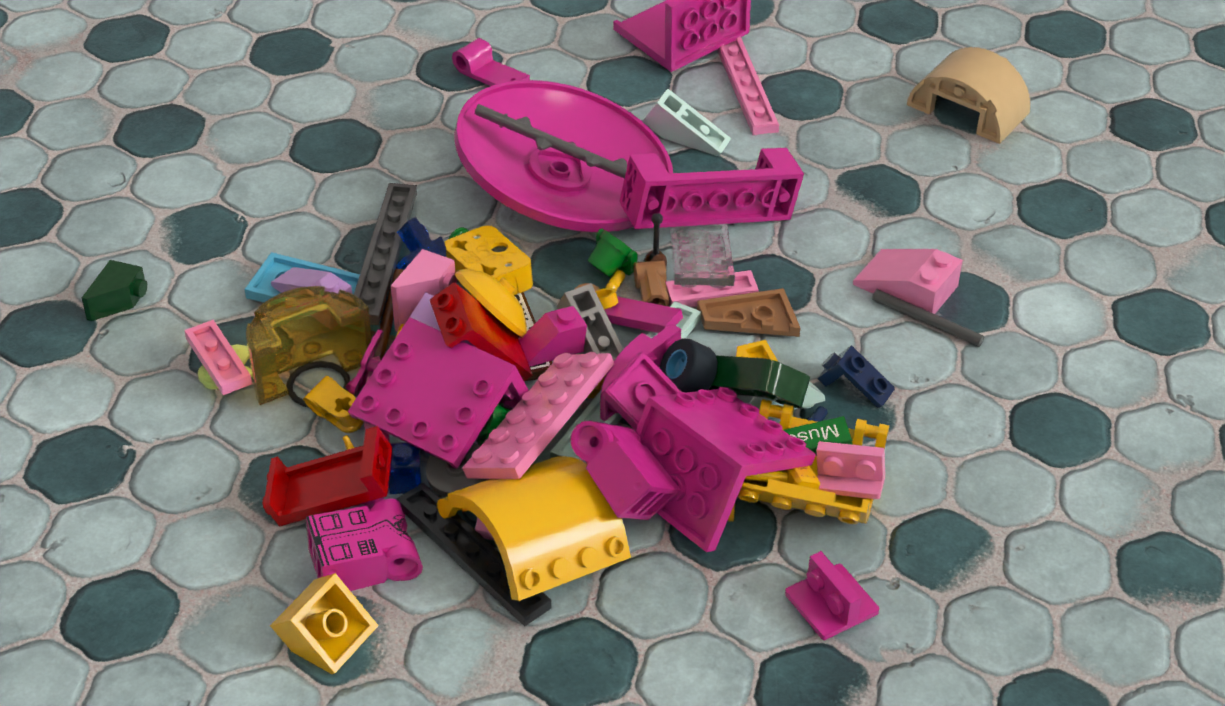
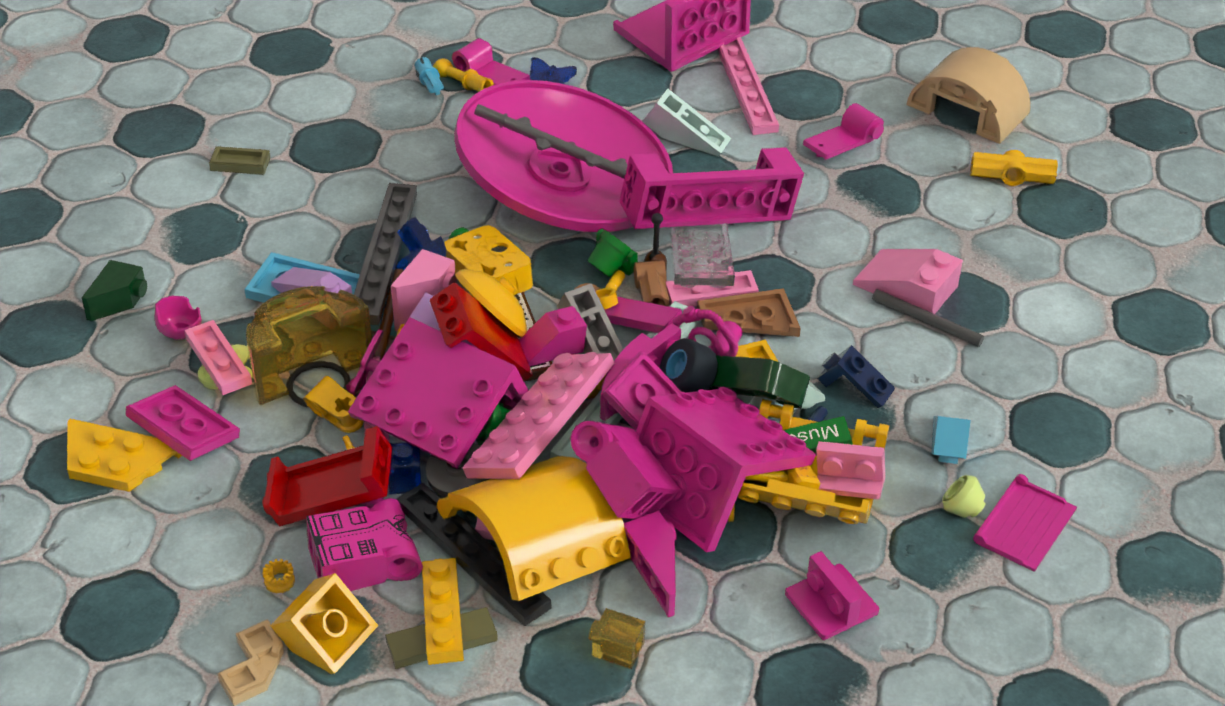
(113, 455): none -> yellow wing
(175, 315): none -> dark pink hair
(182, 422): none -> dark pink tile
(239, 160): none -> olive tile
(255, 674): none -> tan tile
(278, 567): none -> yellow bush
(409, 645): none -> olive tile
(429, 76): none -> medium azure axle
(442, 611): none -> yellow plate
(469, 79): none -> yellow pin
(541, 71): none -> clear blue animal
(617, 638): none -> clear yellow brick
(653, 554): none -> dark pink slope
(728, 334): none -> dark pink piece
(856, 129): none -> dark pink door
(950, 438): none -> medium azure slope
(964, 497): none -> yellowish green cone
(1014, 167): none -> yellow piece
(1024, 523): none -> dark pink piece

